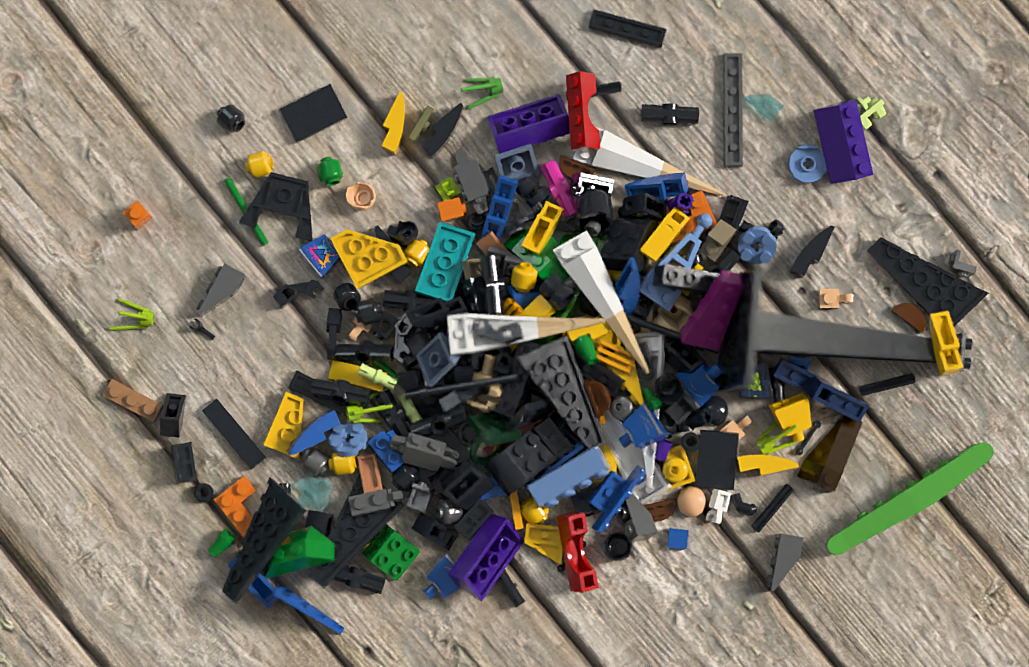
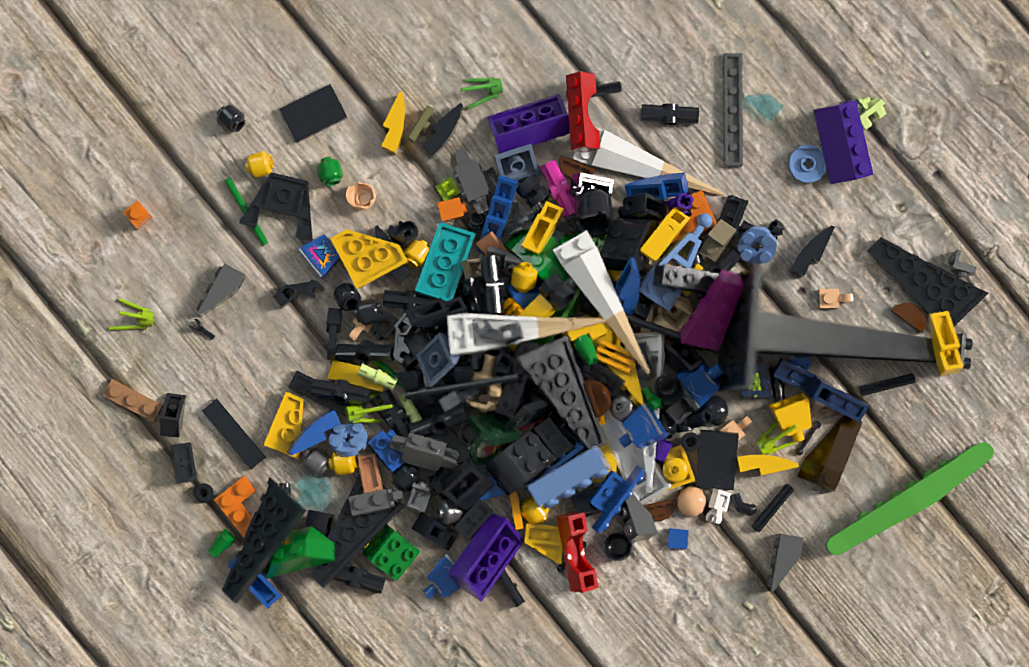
(296, 601): blue tile -> none
(593, 227): dark grey hinge -> none
(627, 28): black tile -> none

